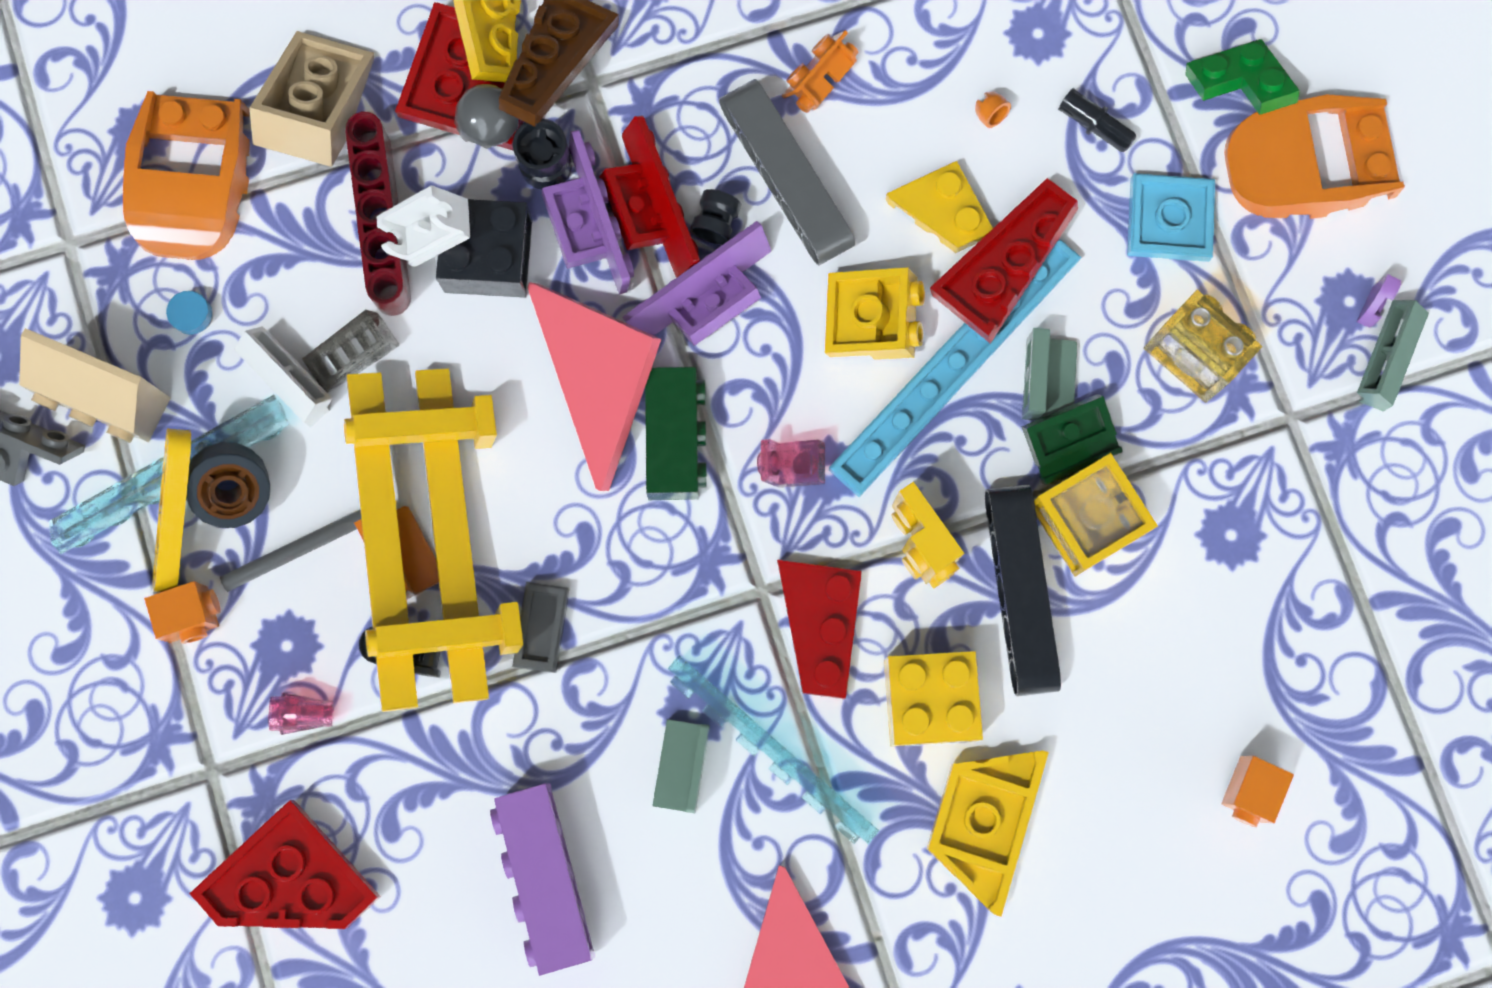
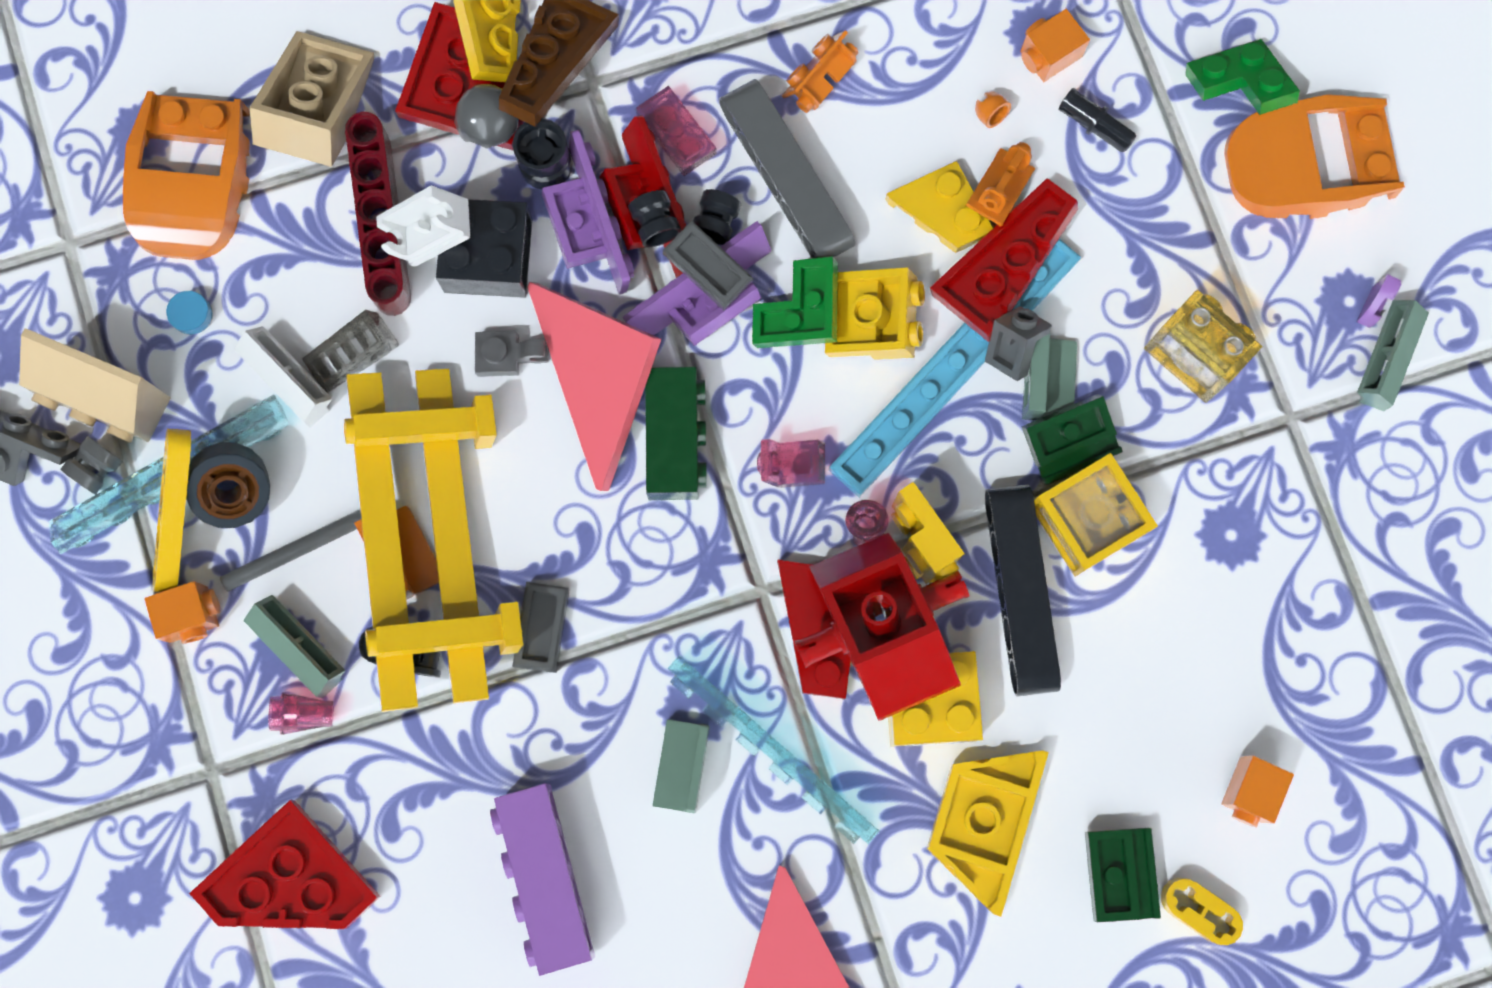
(97, 457): none -> dark grey wheel
(294, 646): none -> sand green piece
(501, 353): none -> flat silver plate
(654, 217): none -> black wheel
(676, 131): none -> clear pink plate
(707, 265): none -> dark grey tile
(810, 314): none -> green plate
(866, 521): none -> clear pink cone
(895, 658): none -> red slope
(1002, 183): none -> orange hinge
(1014, 341): none -> dark grey bracket
(1053, 45): none -> orange brick
(1122, 875): none -> dark green plate
(1171, 217): medium azure tile -> none
(1207, 903): none -> yellow beam

